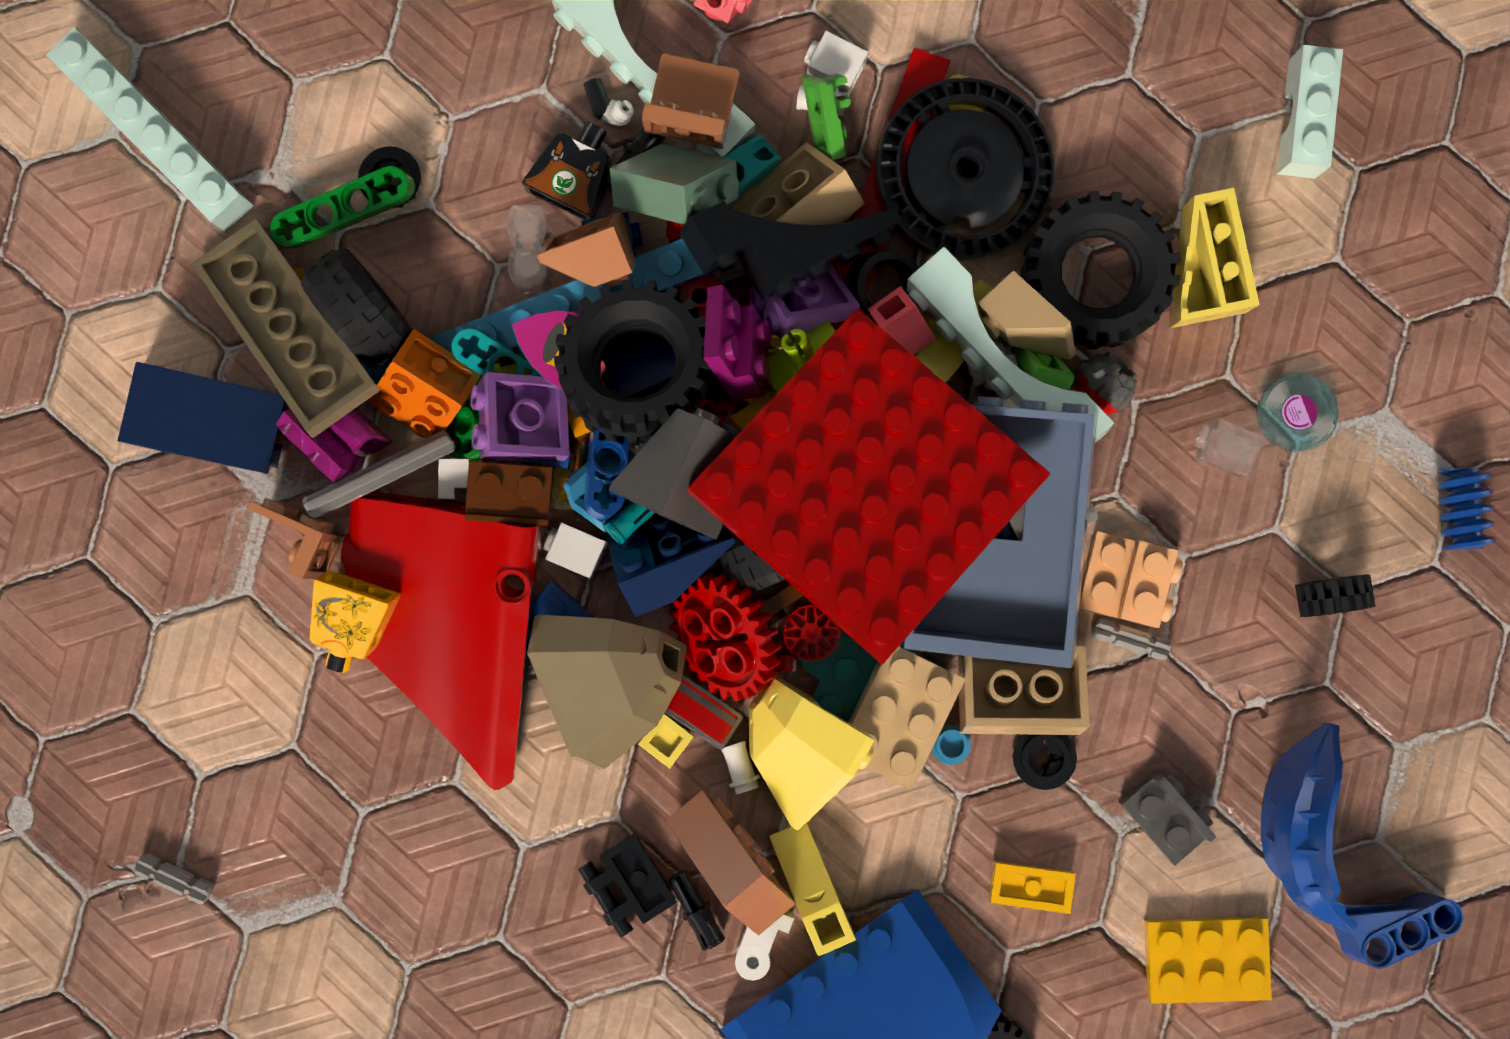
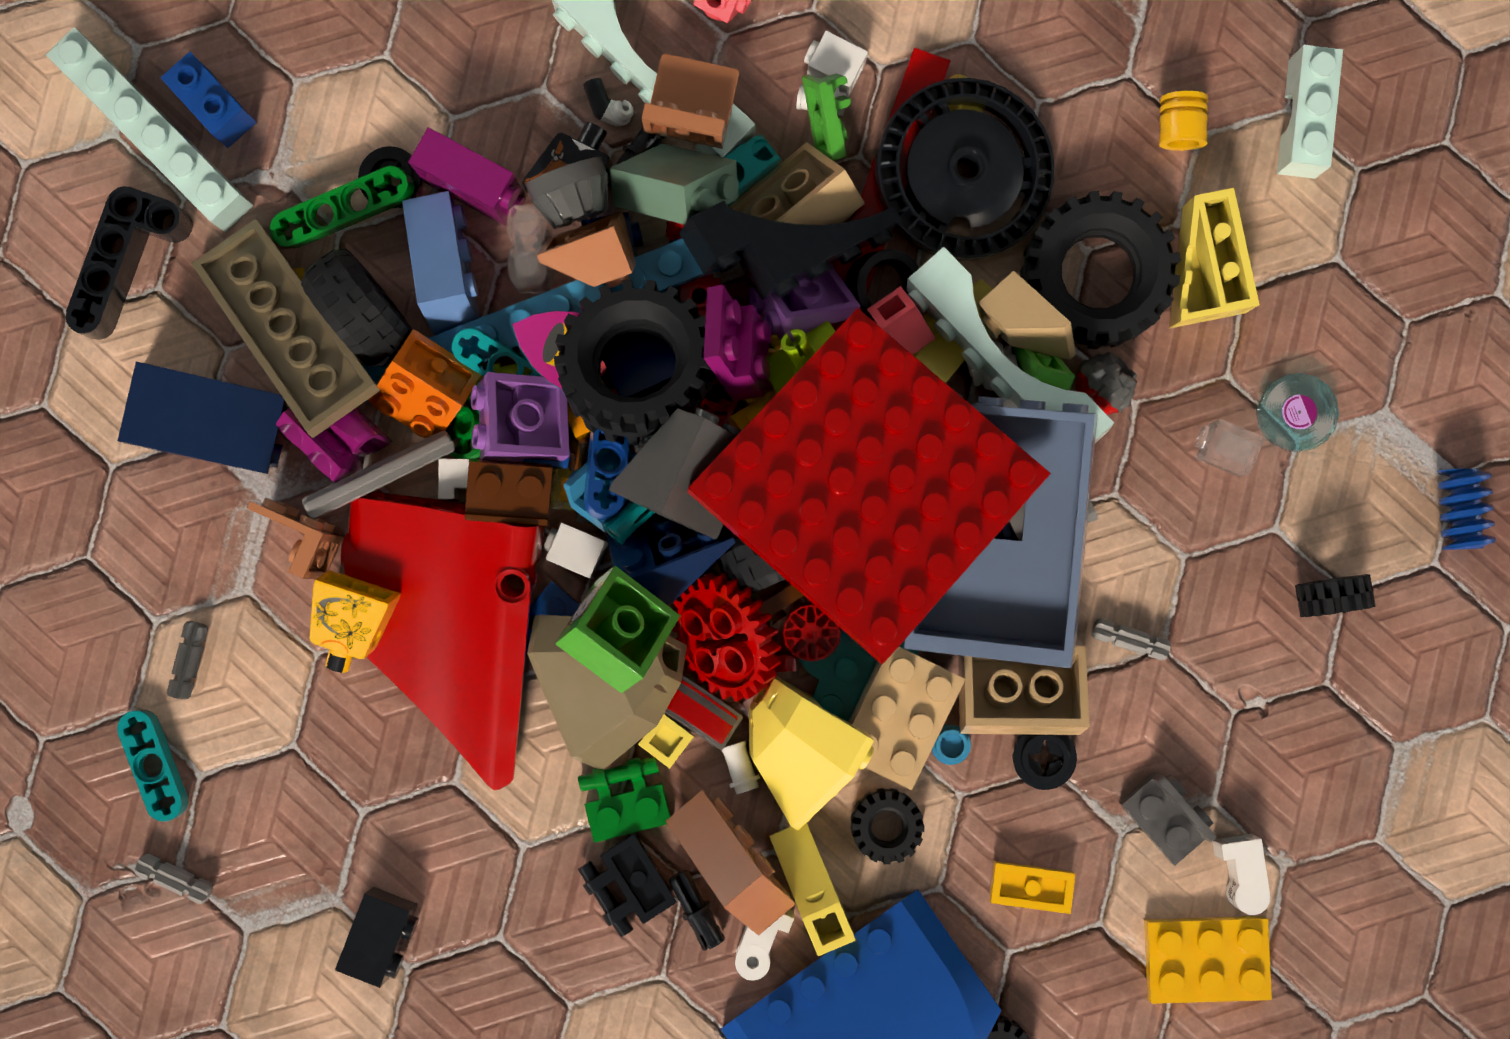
(123, 264): none -> black beam
(152, 796): none -> teal beam
(187, 660): none -> dark grey axle
(208, 100): none -> blue brick
(377, 937): none -> black brick
(440, 261): none -> medium blue wedge
(466, 176): none -> magenta brick
(571, 192): none -> dark grey piece
(618, 629): none -> bright green brick
(626, 811): none -> green plate
(887, 850): none -> black tyre
(1129, 580): light nougat plate -> none
(1183, 120): none -> yellow piece
(1247, 872): none -> white leg
(1299, 851): blue piece -> none

